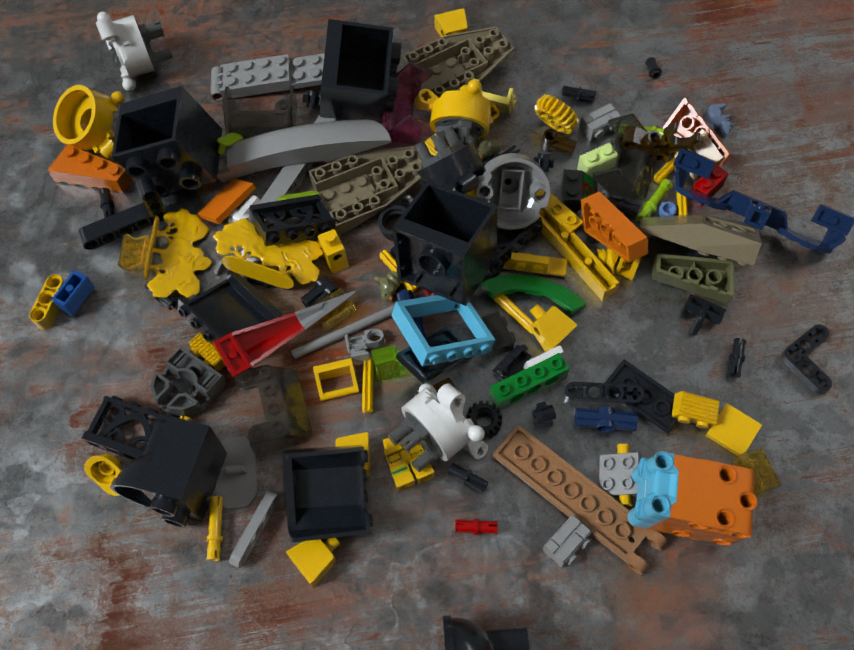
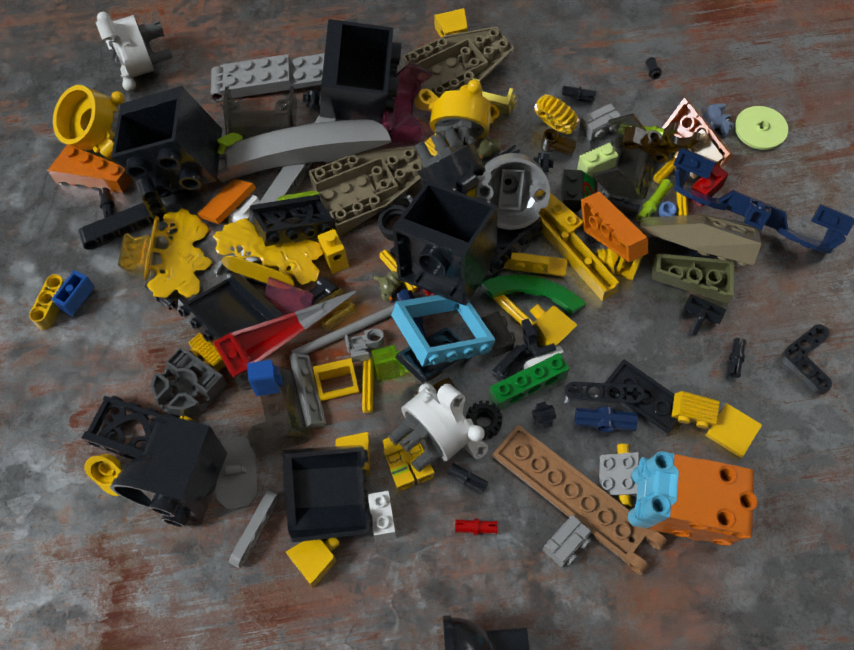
(214, 530): yellow pin -> none
(264, 377): none -> blue brick
(287, 297): none -> clear pink piece
(307, 391): none -> light grey tile
(382, 516): none -> white brick
(531, 341): none -> black plate
(749, 131): none -> yellowish green piece
(765, 476): clear yellow bracket -> none

